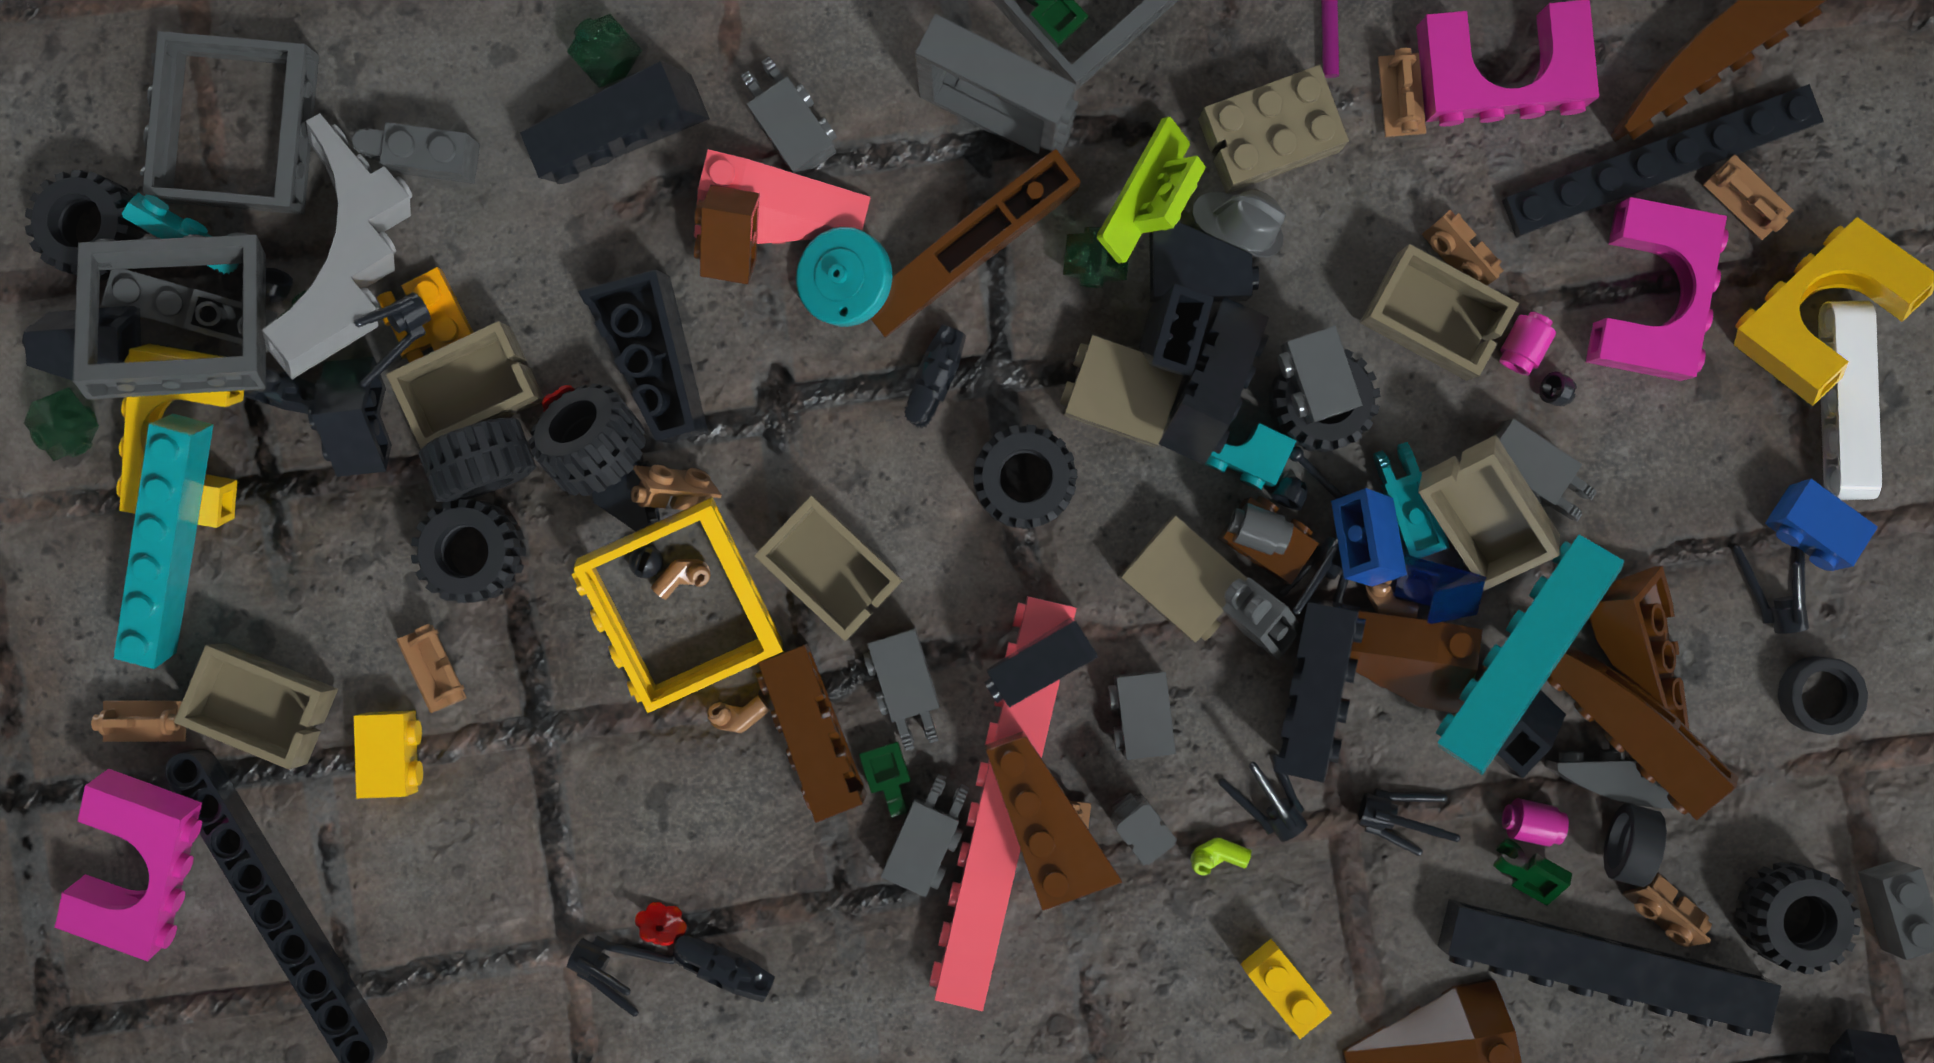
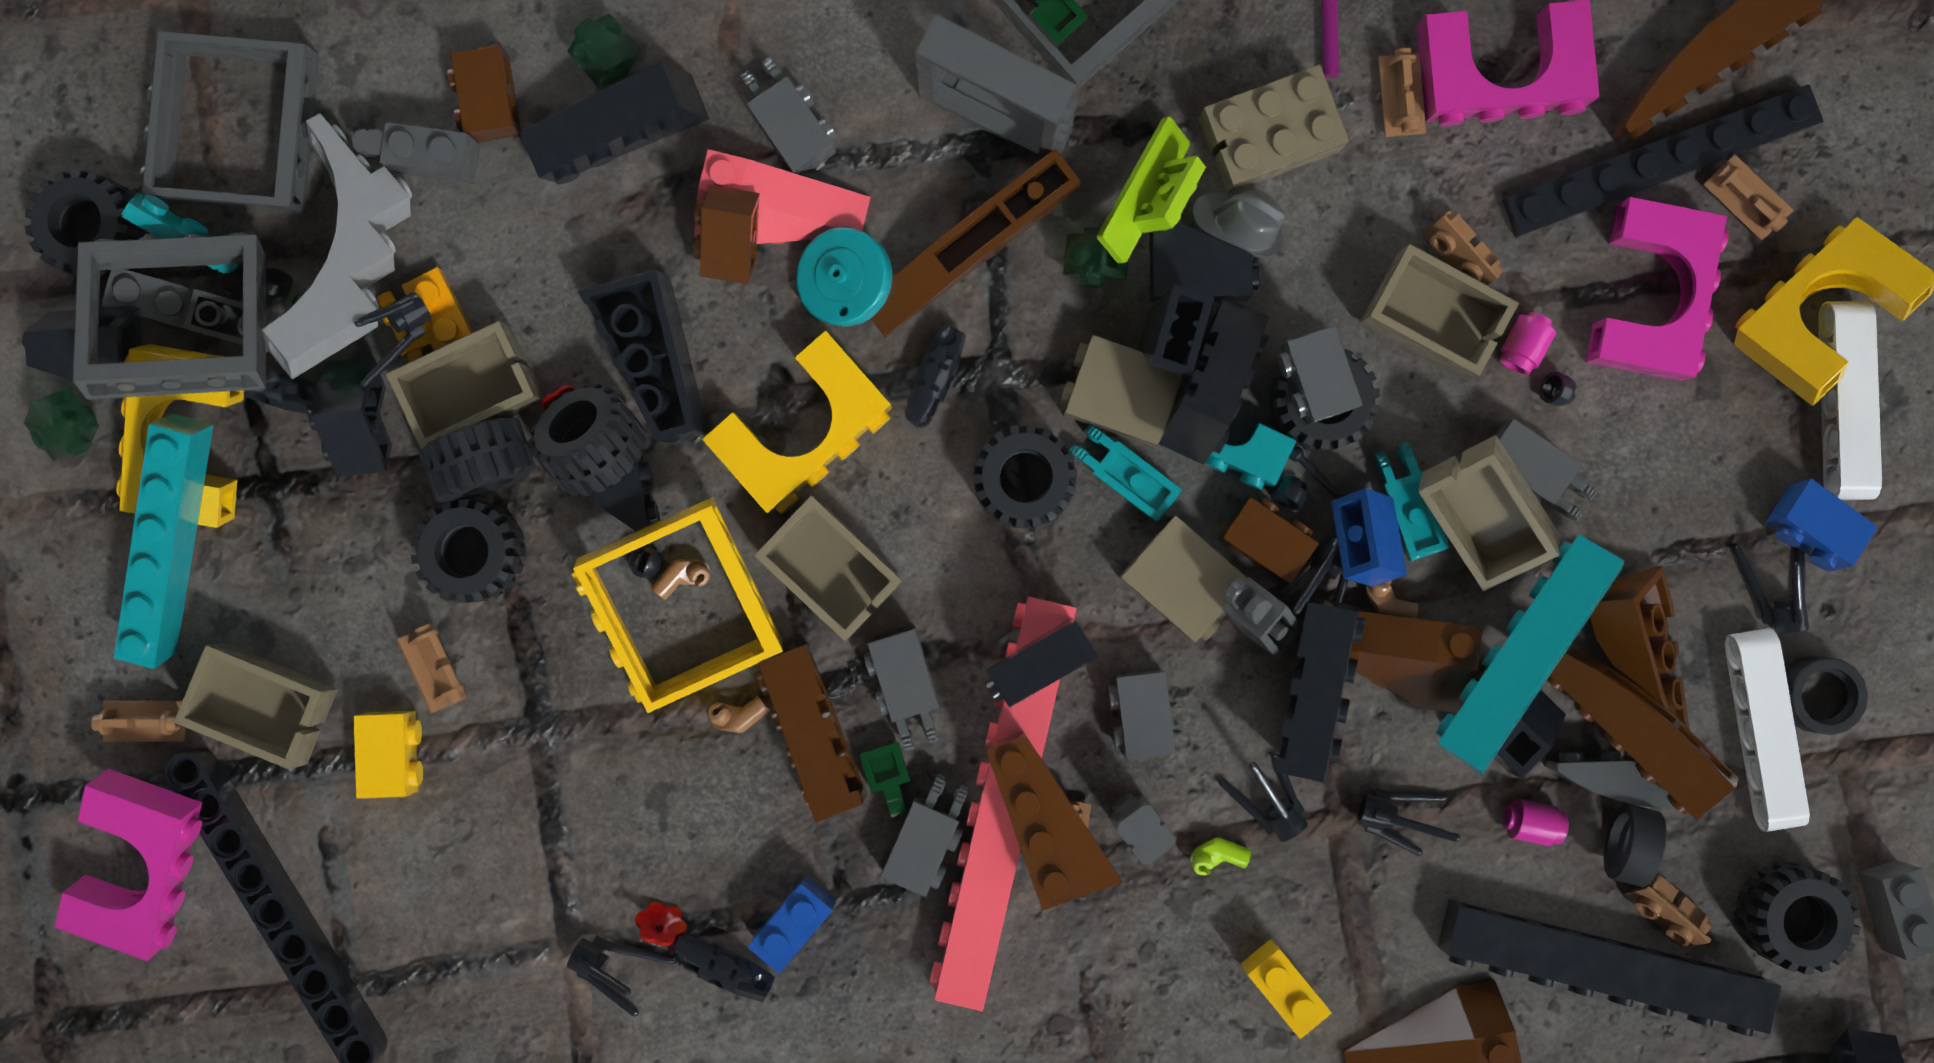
(484, 94): none -> reddish brown brick
(660, 483): medium nougat hinge -> none
(776, 478): none -> yellow arch
(792, 924): none -> blue brick
(1129, 475): none -> teal hinge
(1260, 529): dark grey brick -> none
(1446, 589): clear blue slope -> none
(1532, 876): dark green plate -> none
(1767, 730): none -> white beam

